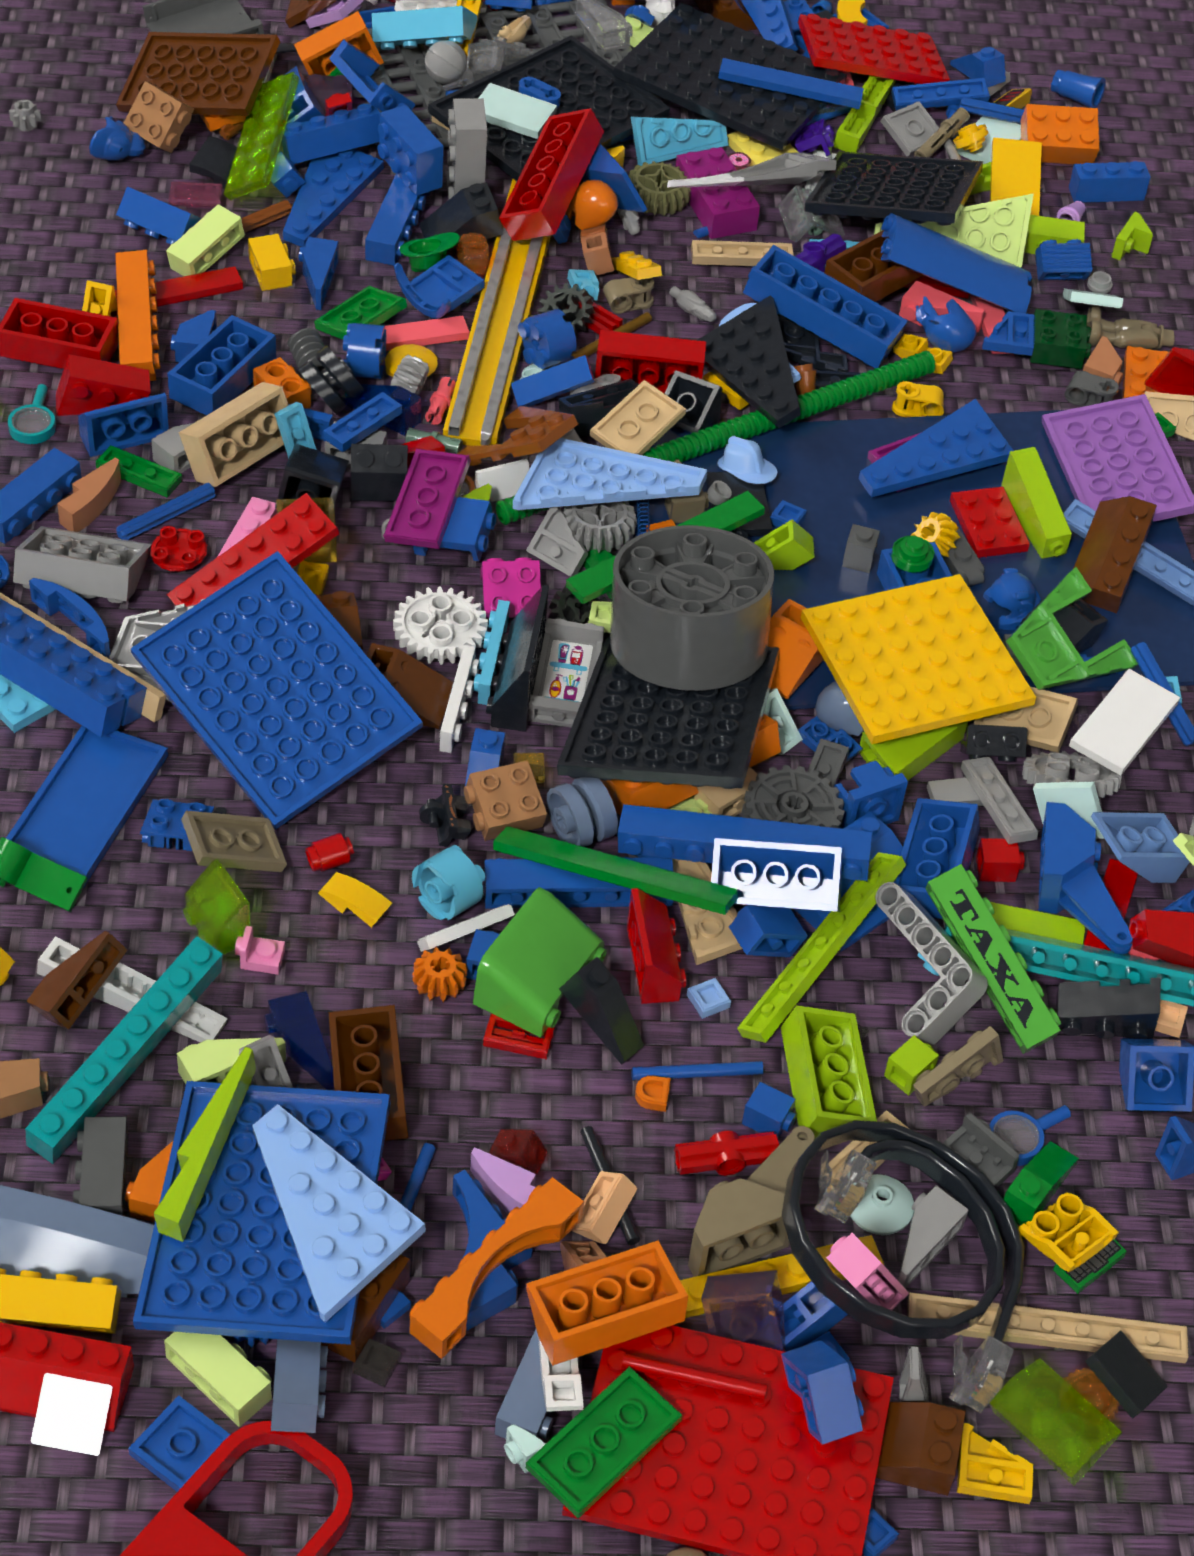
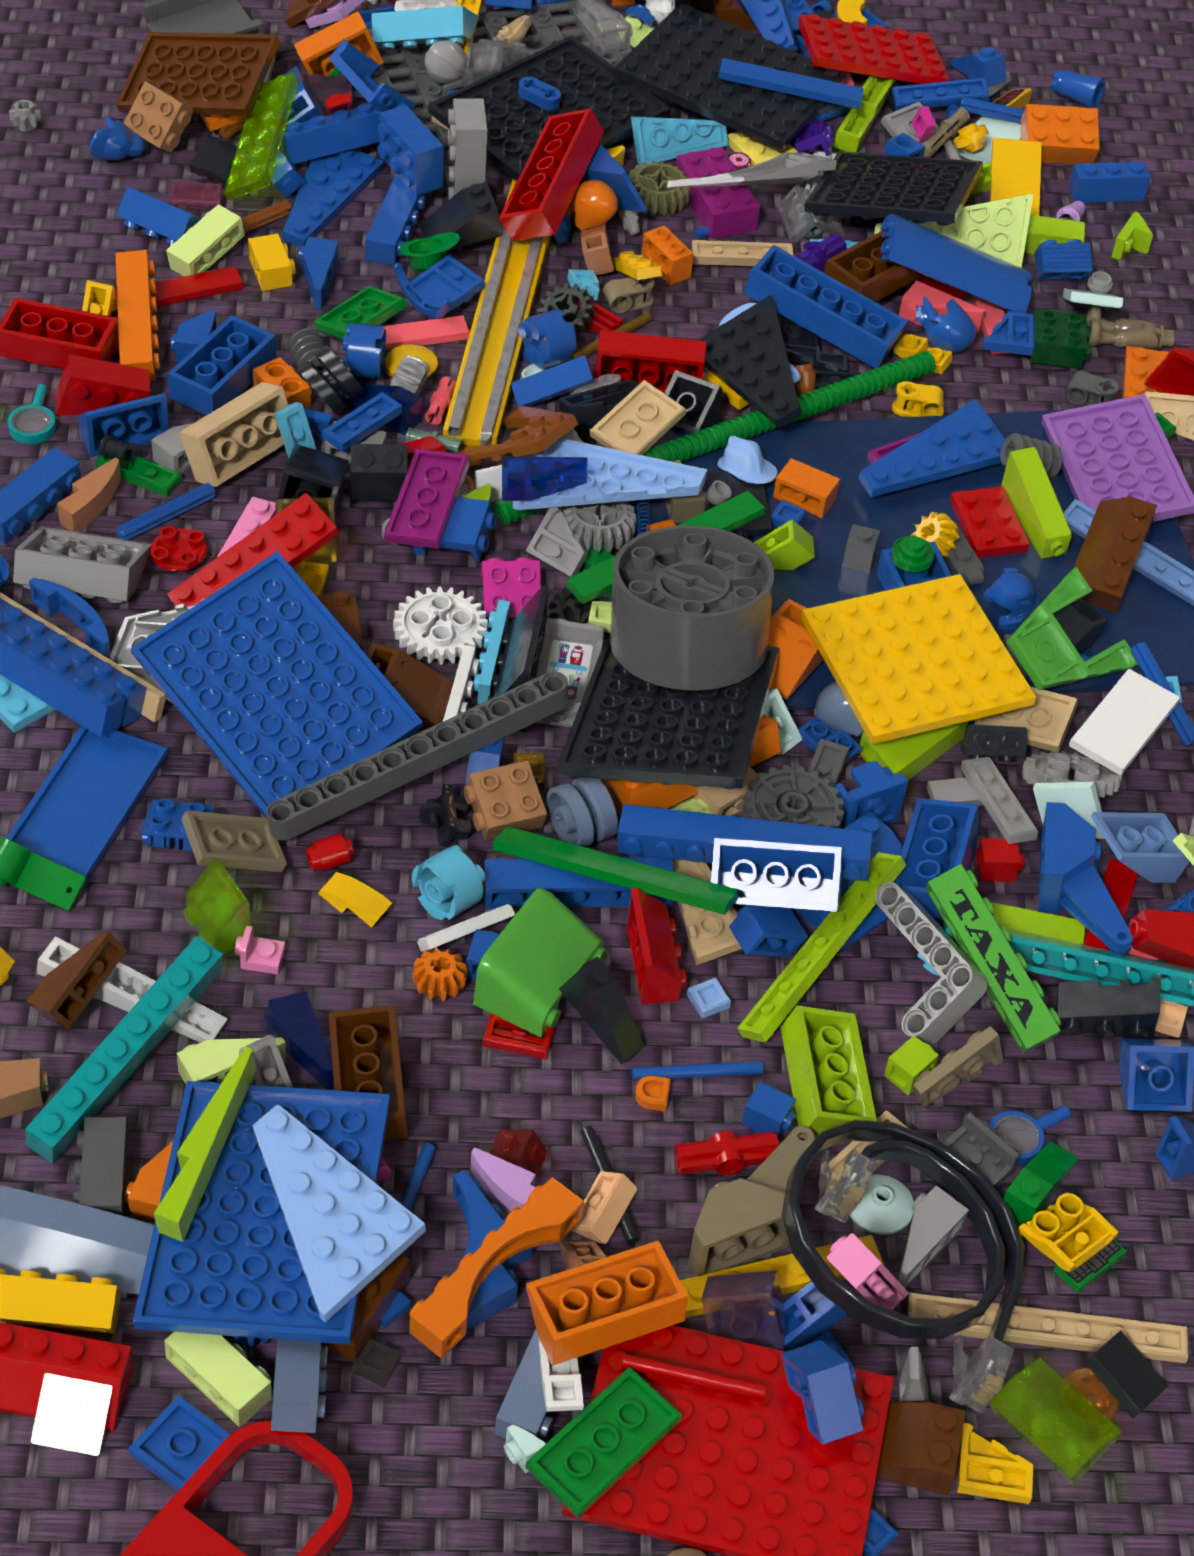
(112, 448): none -> black bush
(417, 756): none -> dark grey beam
(473, 252): clear orange gear -> none
(516, 110): light aqua tile -> none
(540, 476): none -> clear blue slope
(670, 253): none -> orange brick
(692, 304): light grey piece -> none
(806, 487): none -> orange brick
(904, 146): none -> blue brick
(923, 123): none -> dark pink plate
(1049, 453): none -> dark grey piece
(1104, 361): nougat slope -> none

